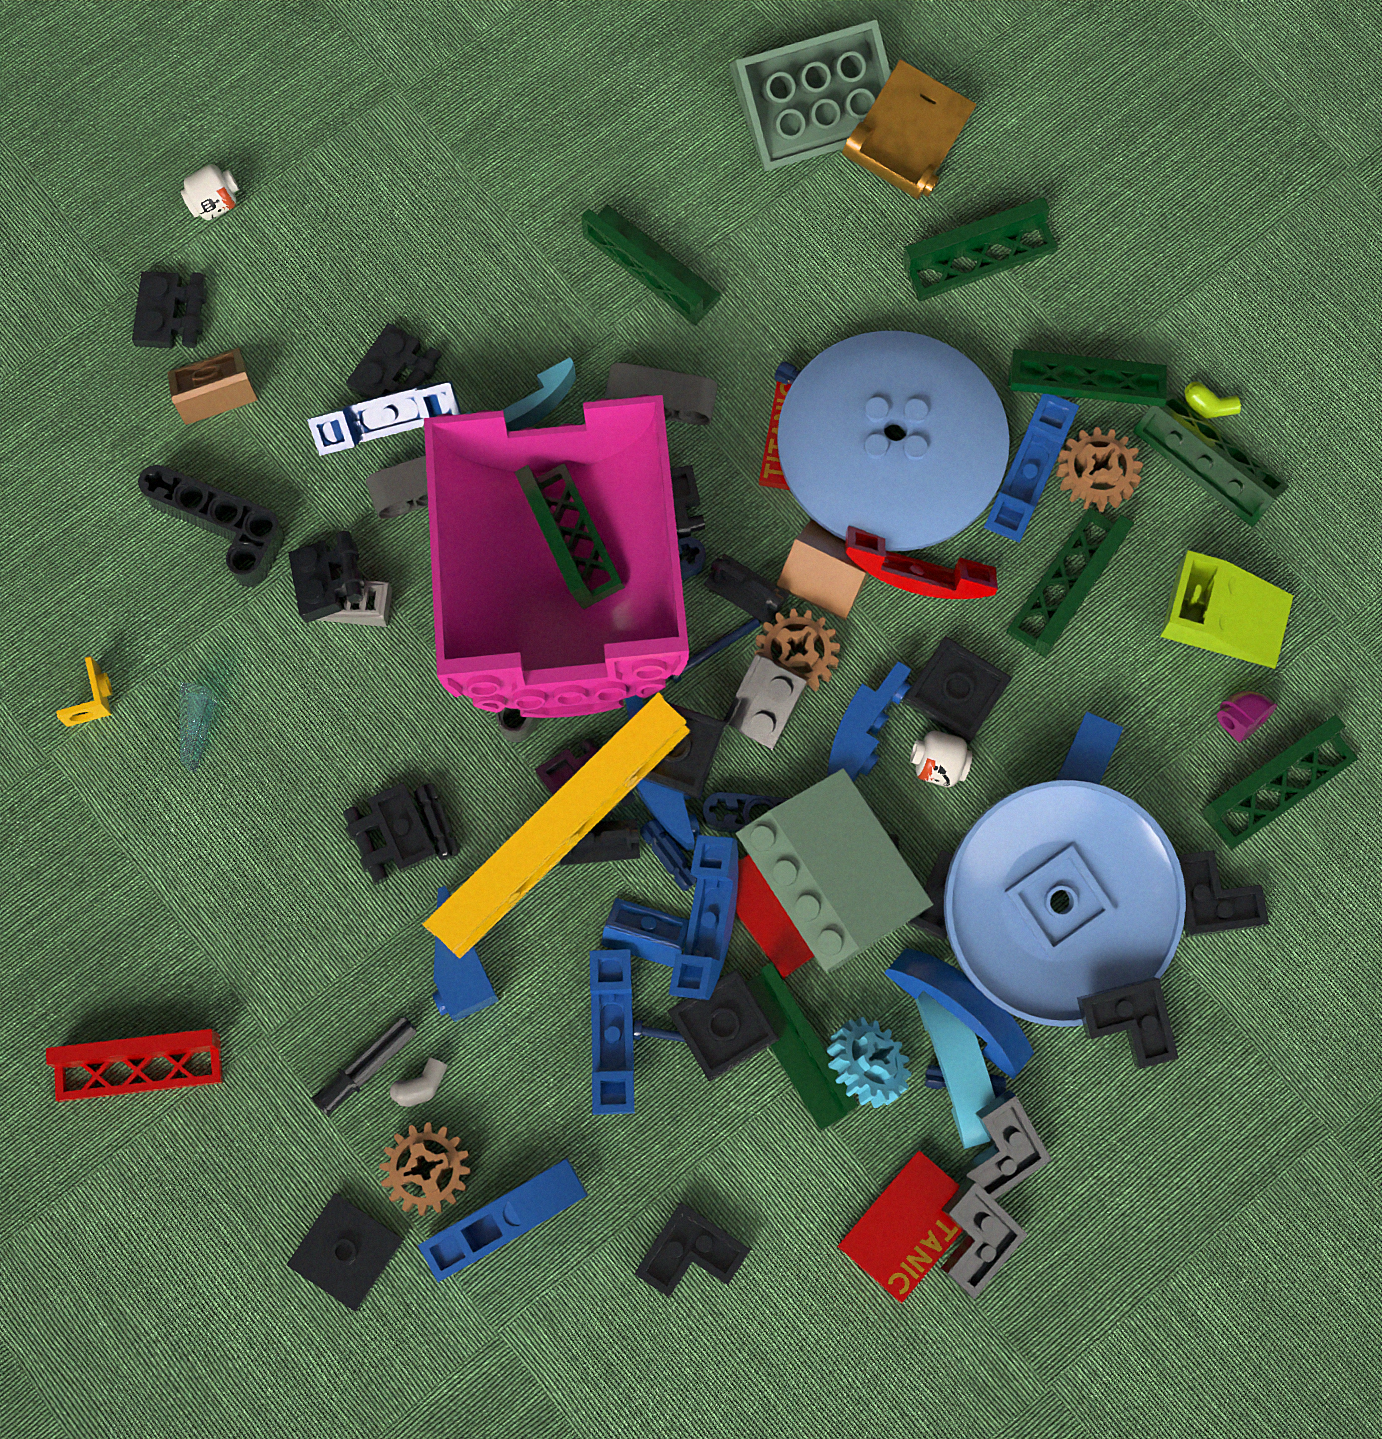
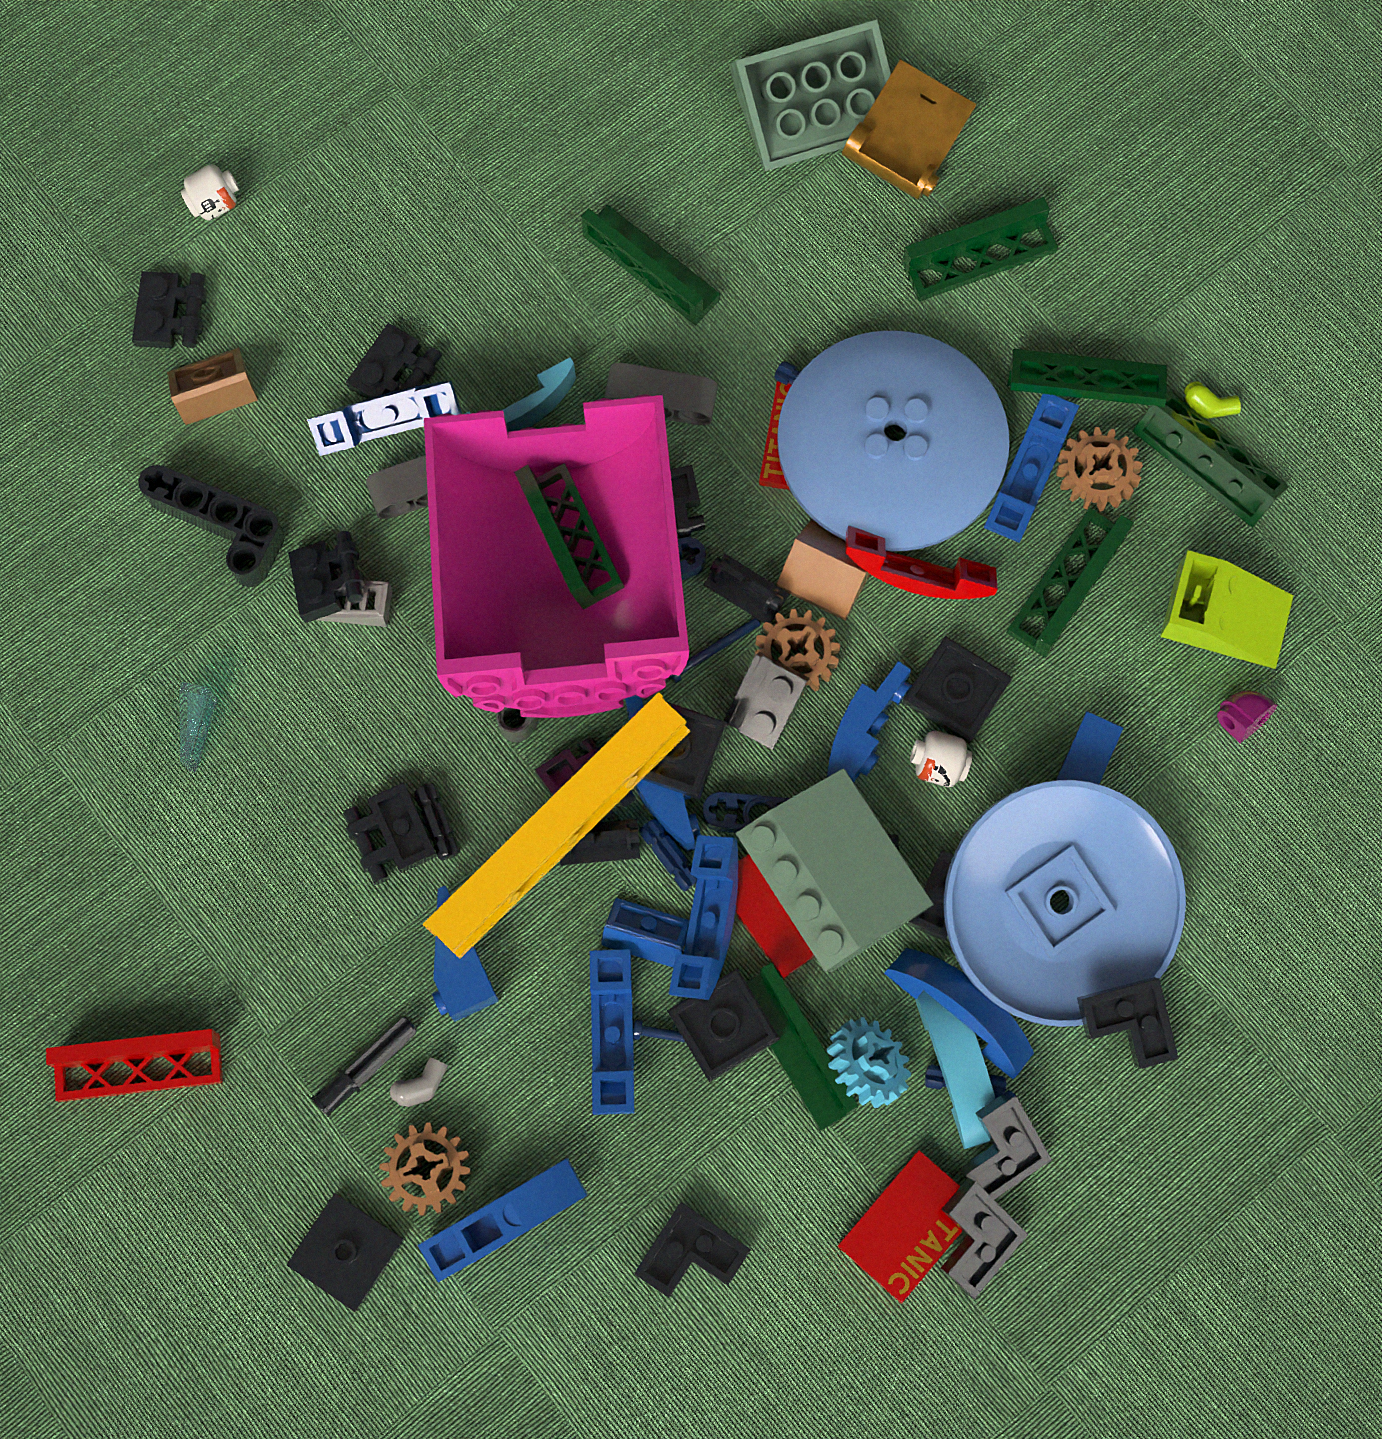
(96, 709): yellow bracket -> none
(1213, 909): black plate -> none
(1274, 769): dark green fence -> none

